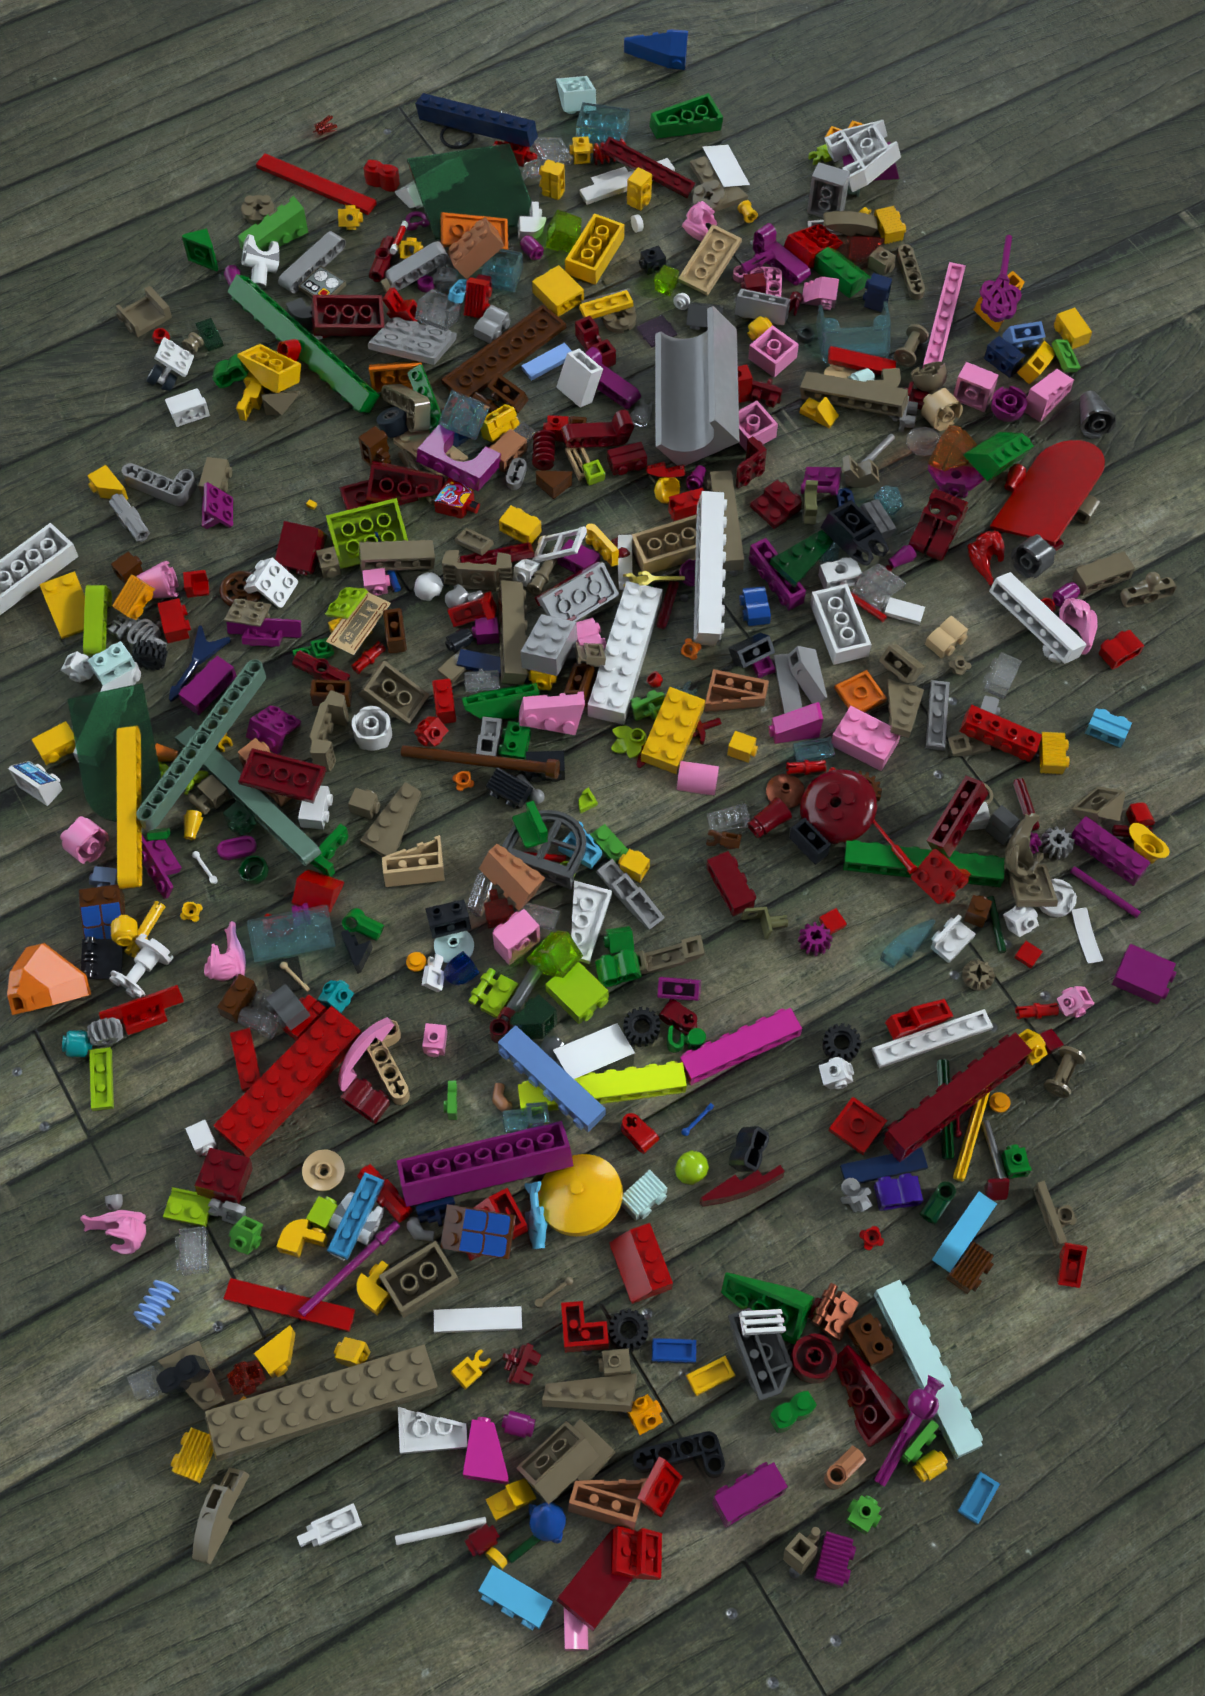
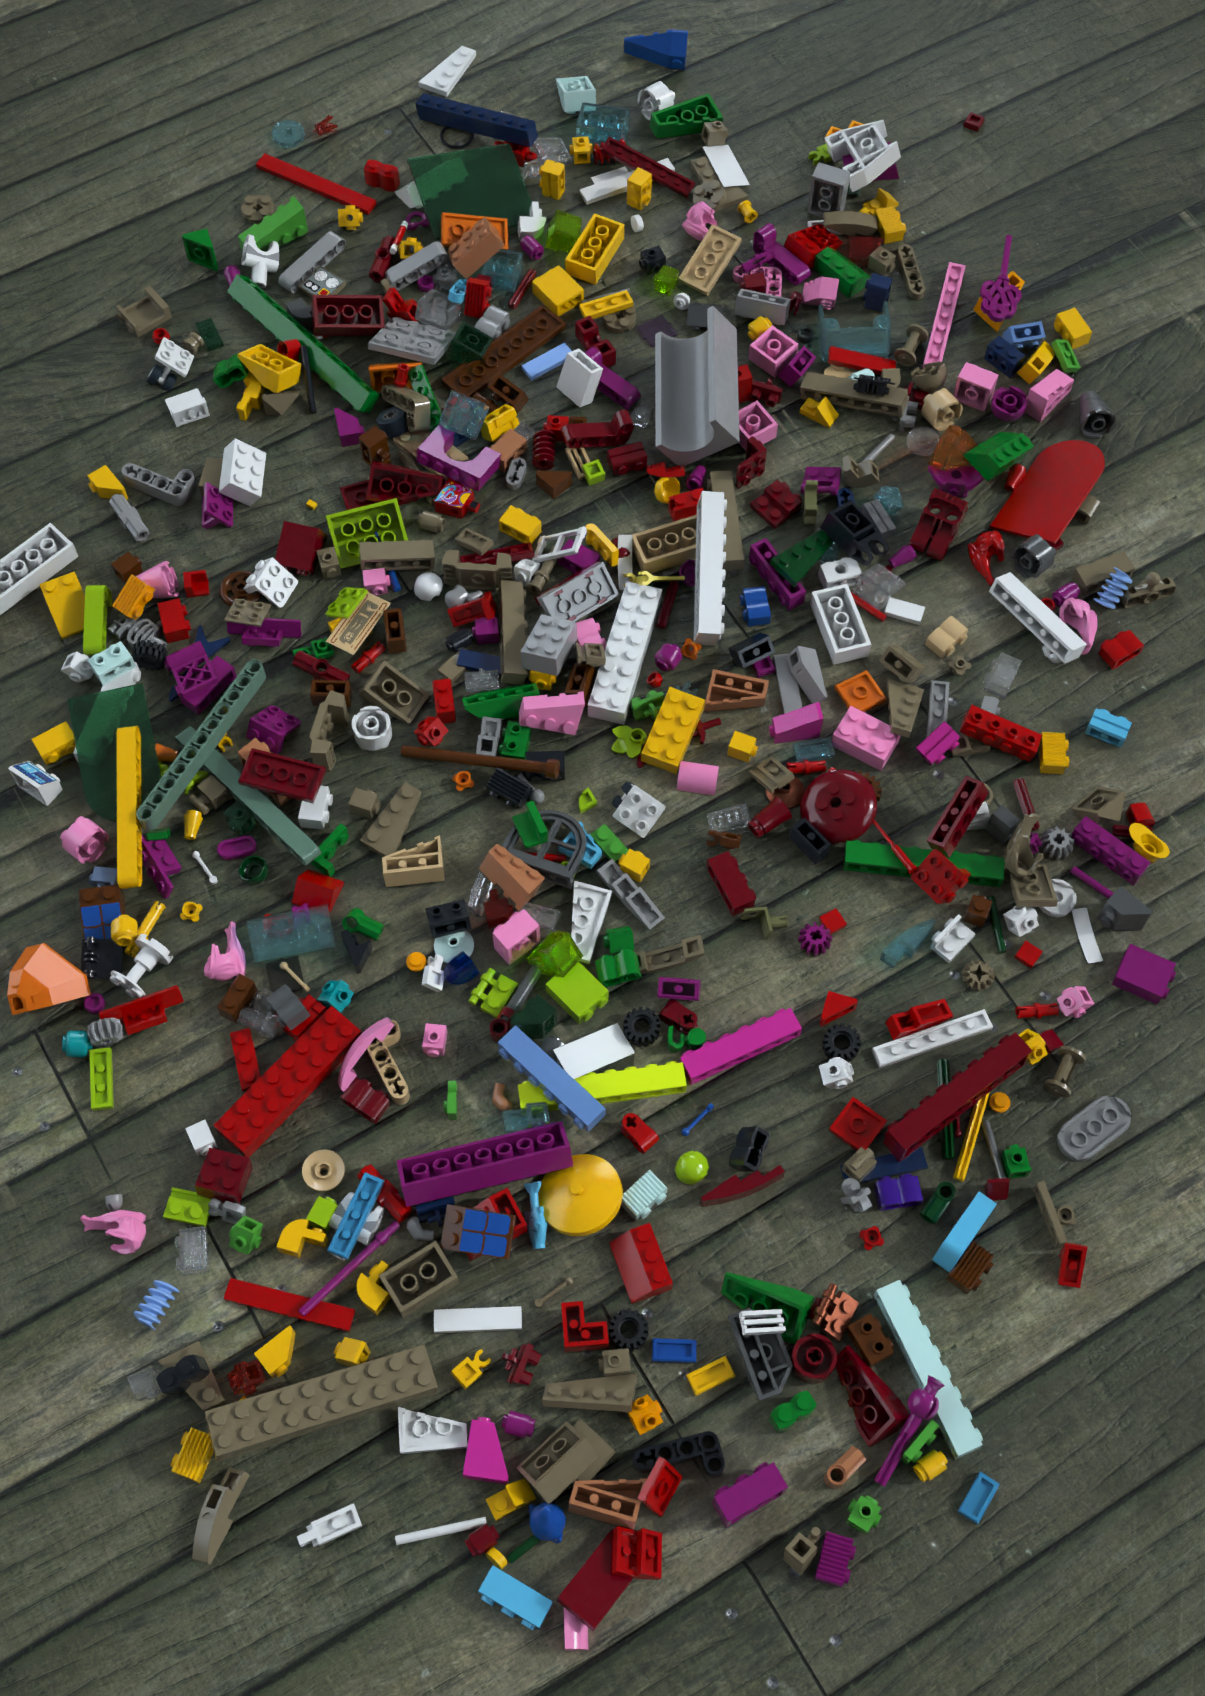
(94, 1003): none -> magenta tile
(188, 660): none -> magenta piece
(242, 472): none -> white brick
(285, 127): none -> clear light blue tile
(308, 379): none -> black bar
(348, 428): none -> magenta slope
(401, 378): none -> red pin
(431, 521): none -> dark tan brick
(447, 74): none -> white wing
(468, 344): none -> clear green slope
(522, 289): none -> dark red axle
(637, 809): none -> white plate
(655, 98): none -> white brick
(668, 657): none -> magenta head
(714, 133): none -> dark tan brick
(772, 774): none -> dark tan plate
(797, 366): none -> magenta slope
(836, 1006): none -> red slope
(860, 1164): none -> dark tan brick
(880, 382): none -> black hinge
(882, 200): none -> yellow slope
(938, 743): none -> dark pink brick
(974, 122): none -> dark red tile
(1094, 1128): none -> light grey tile
(1113, 589): none -> light blue piece
(1124, 912): none -> dark grey slope

